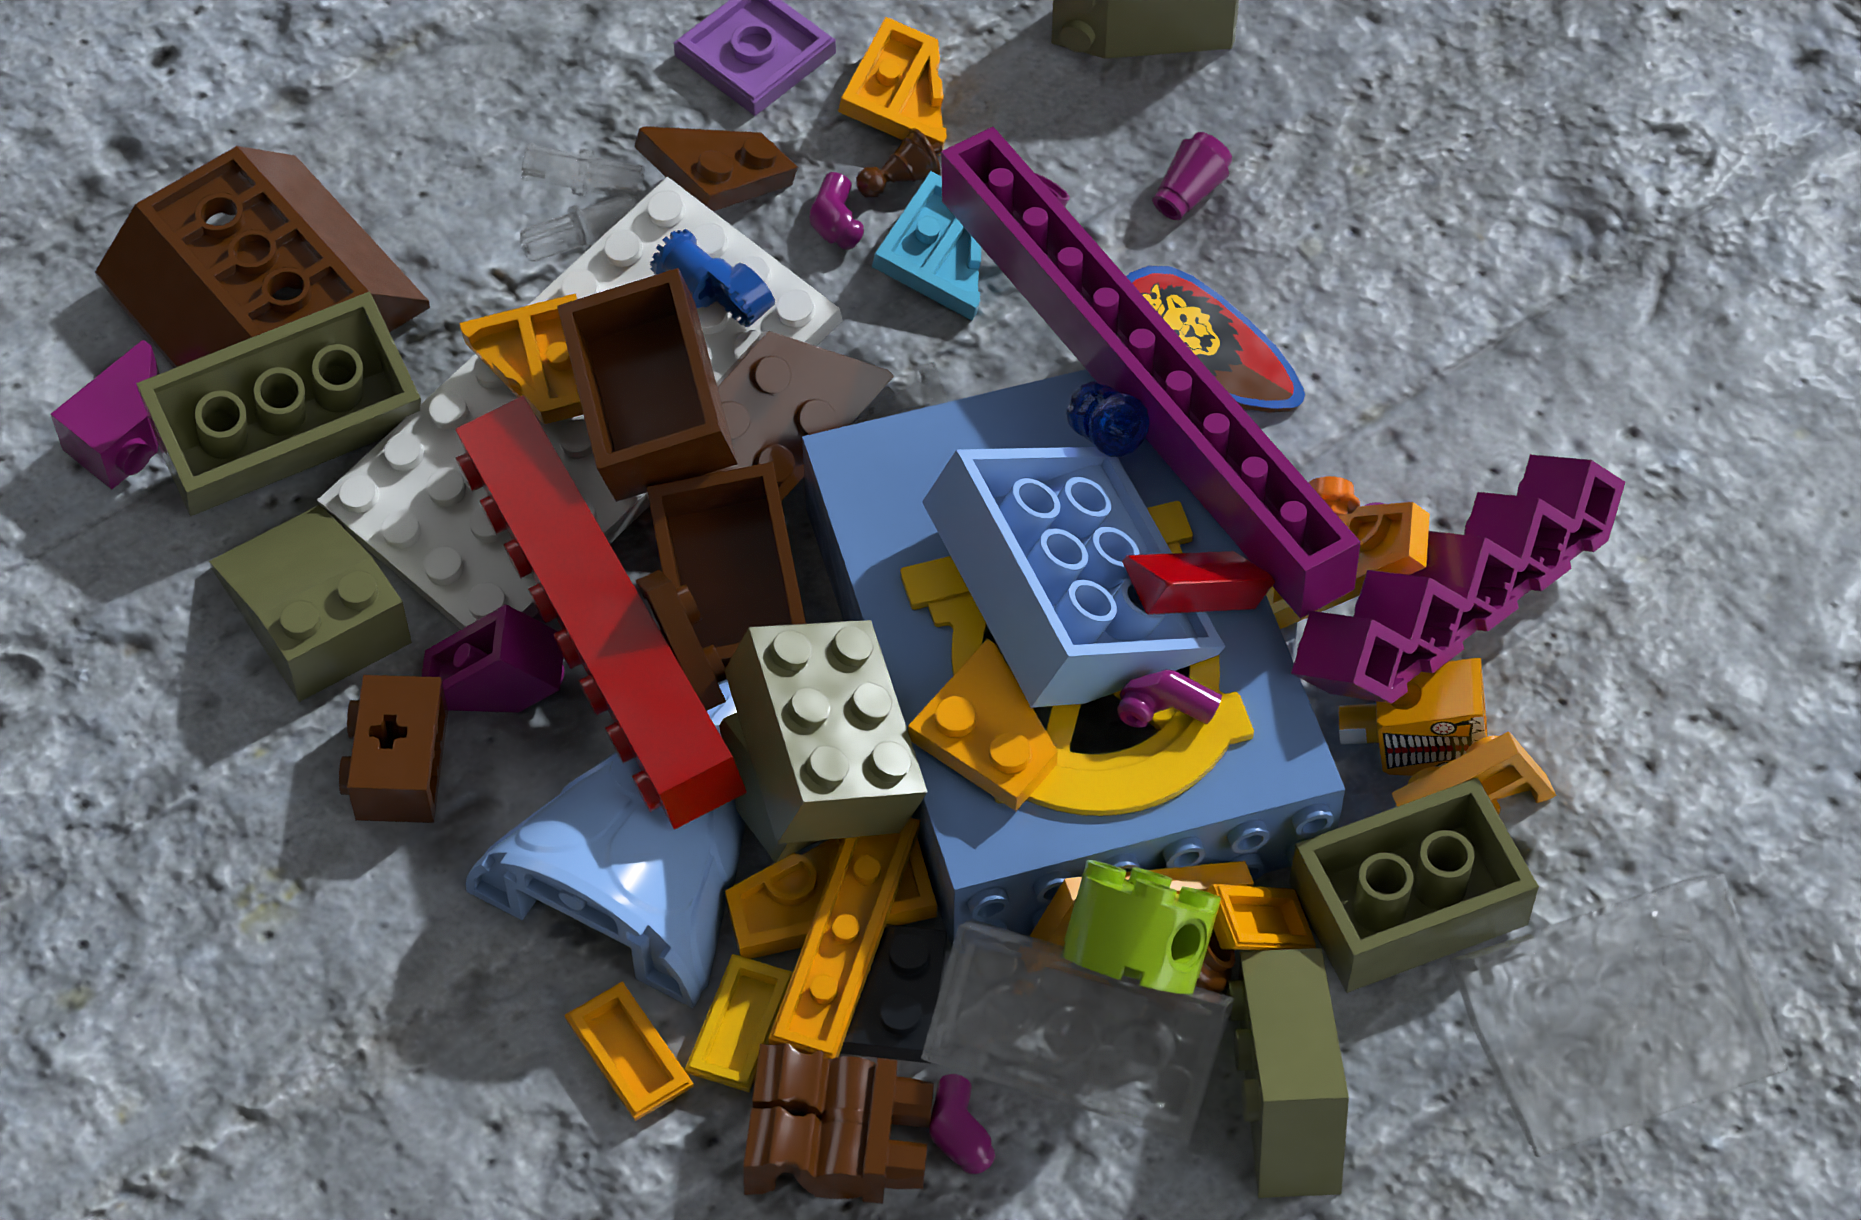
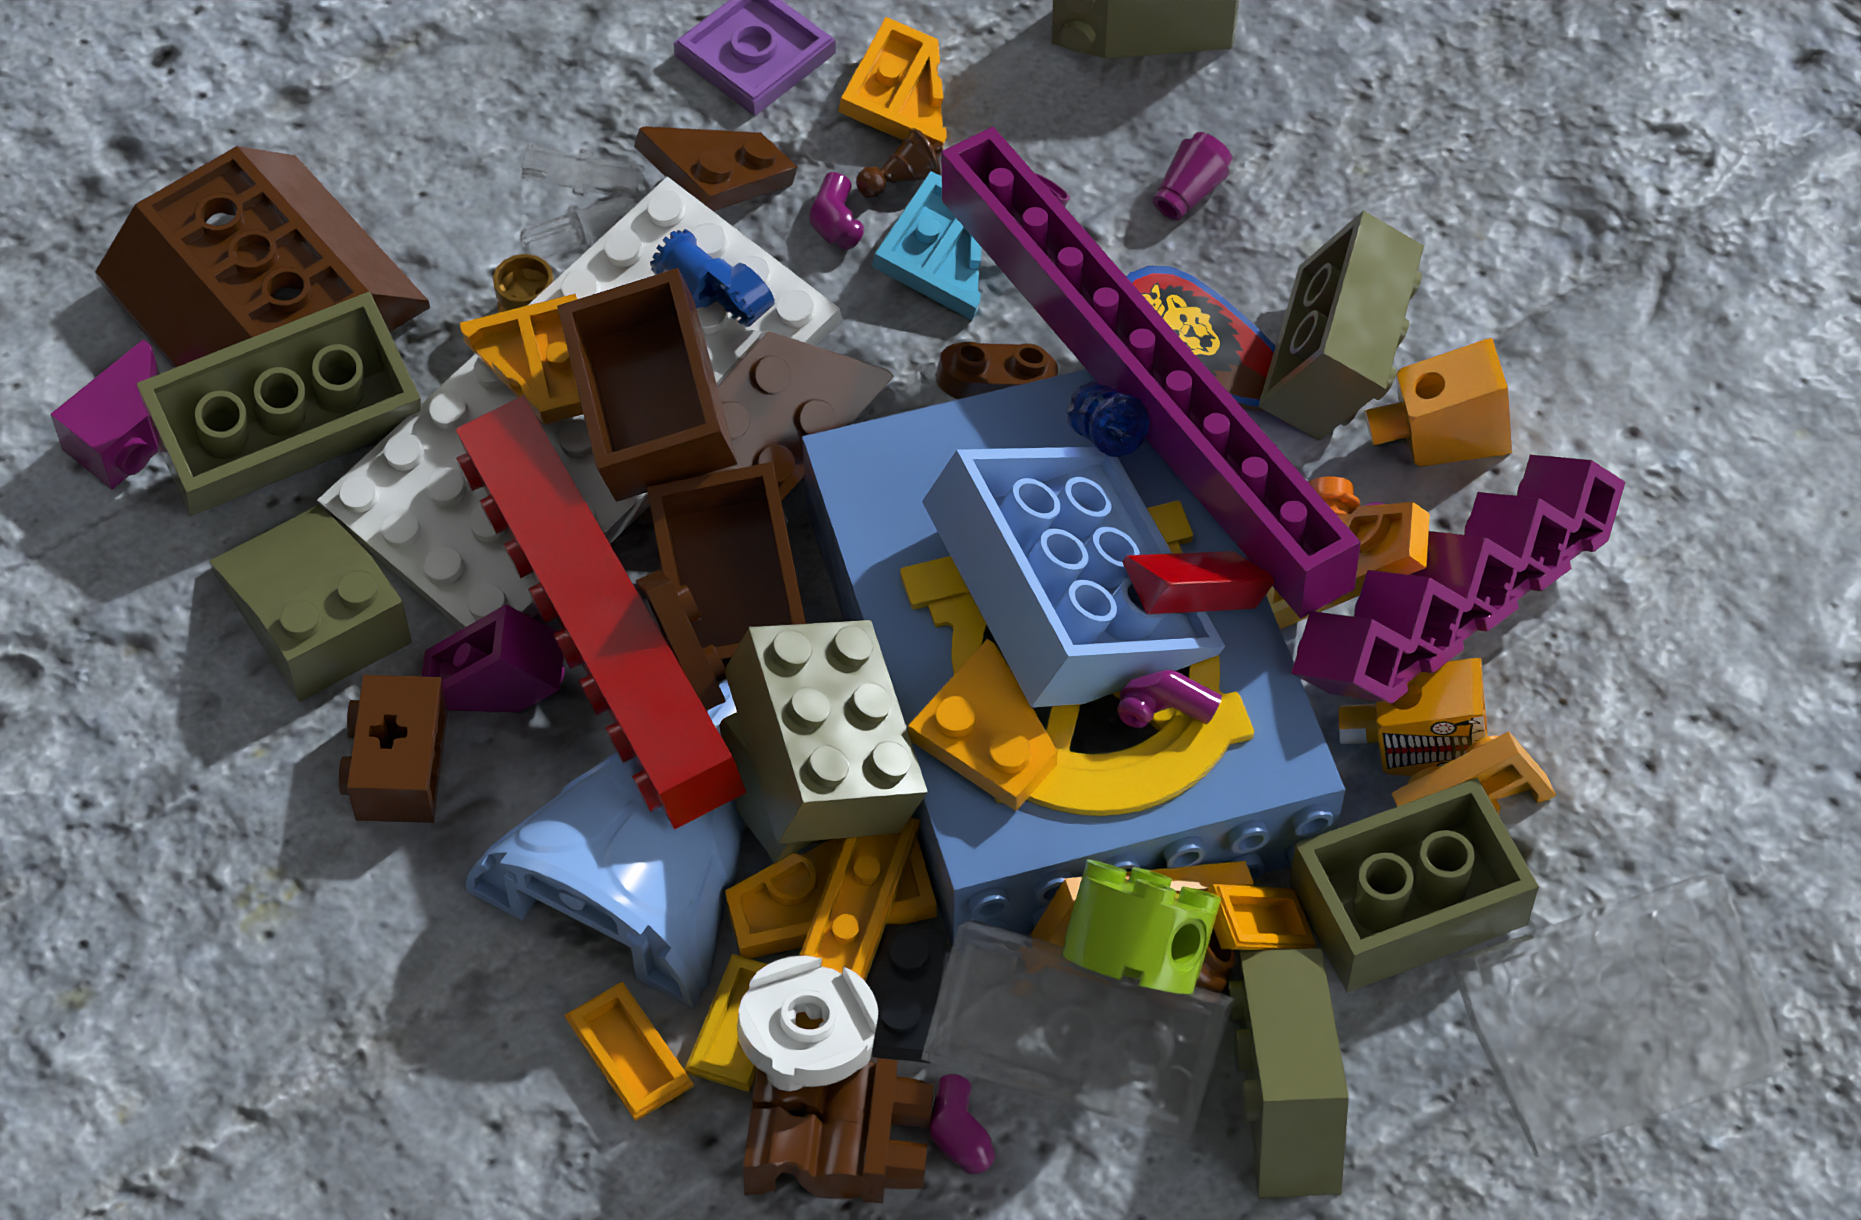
(520, 280): none -> pearl gold wheel
(798, 1055): none -> white plate
(981, 368): none -> reddish brown plate
(1343, 327): none -> olive brick
(1448, 407): none -> light orange torso

